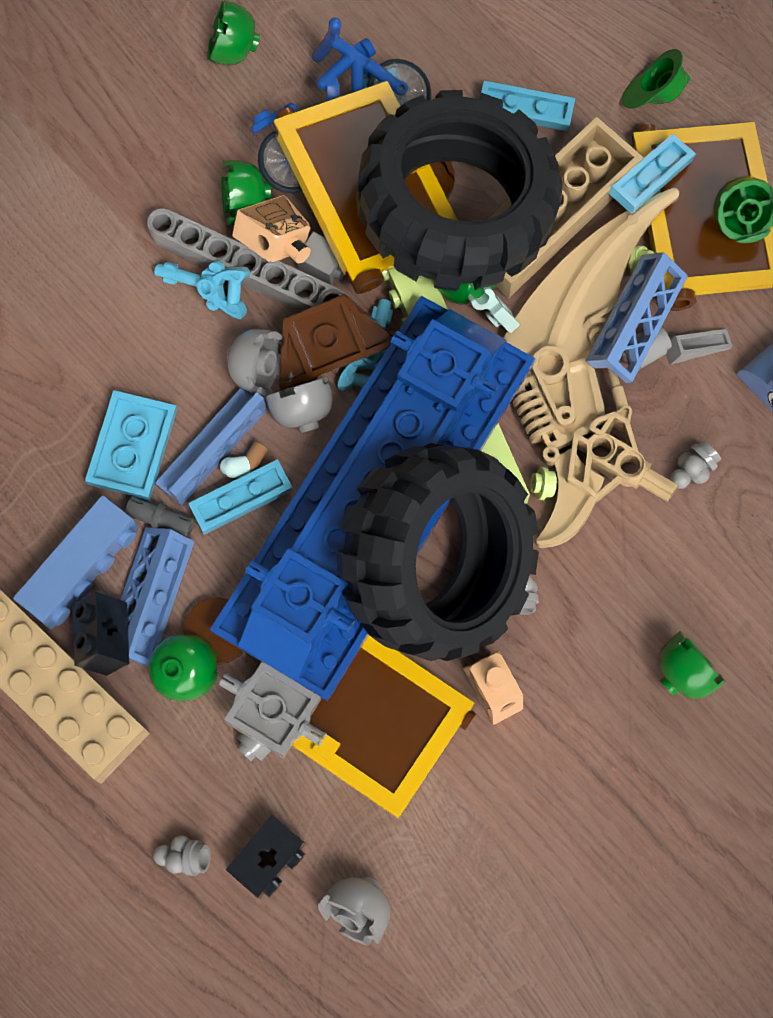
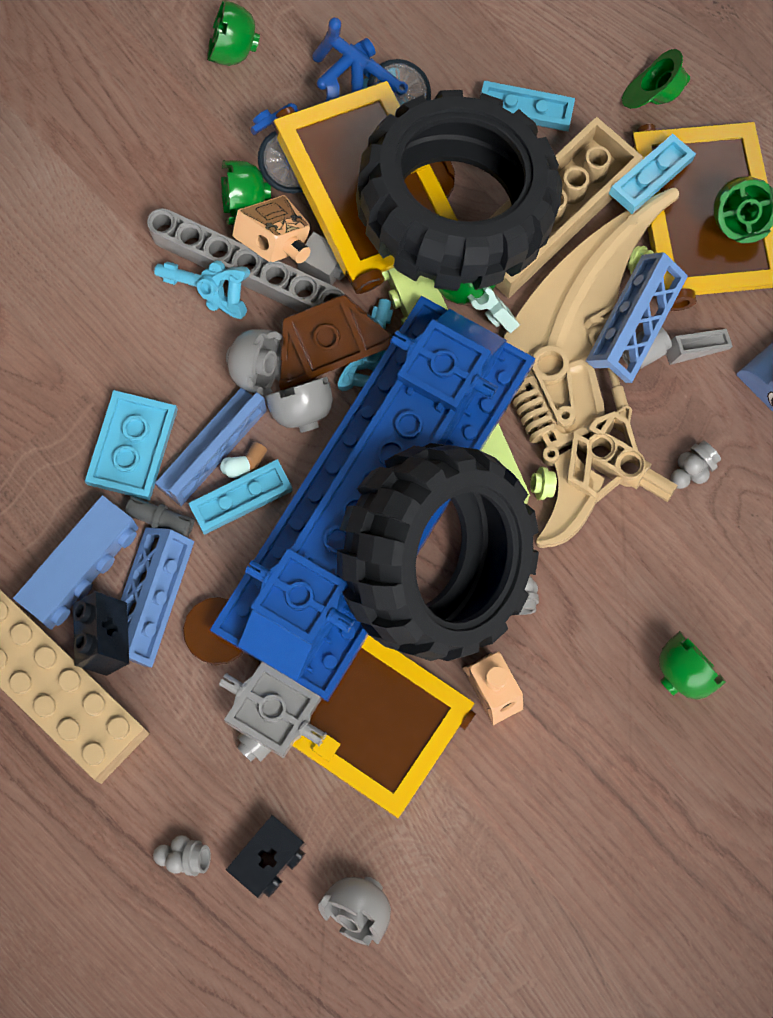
(183, 667): green cylinder -> none

